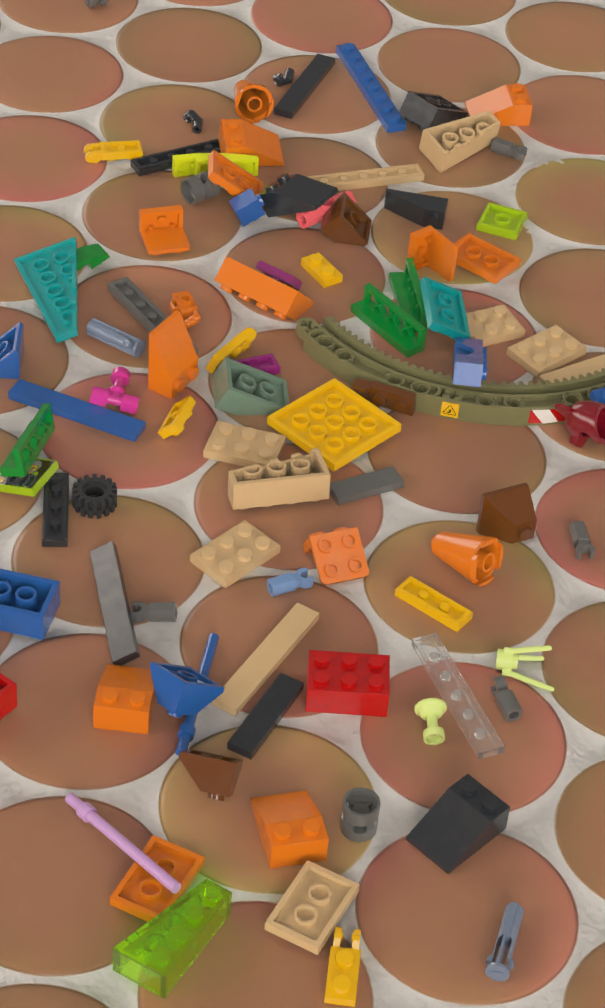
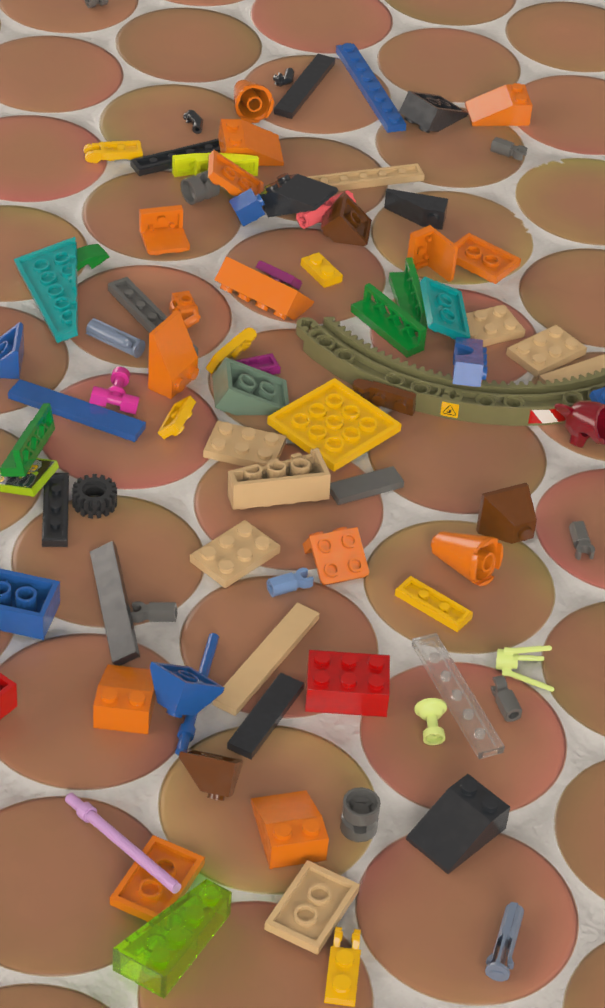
(459, 139): tan wedge -> none
(502, 221): lime tile -> none

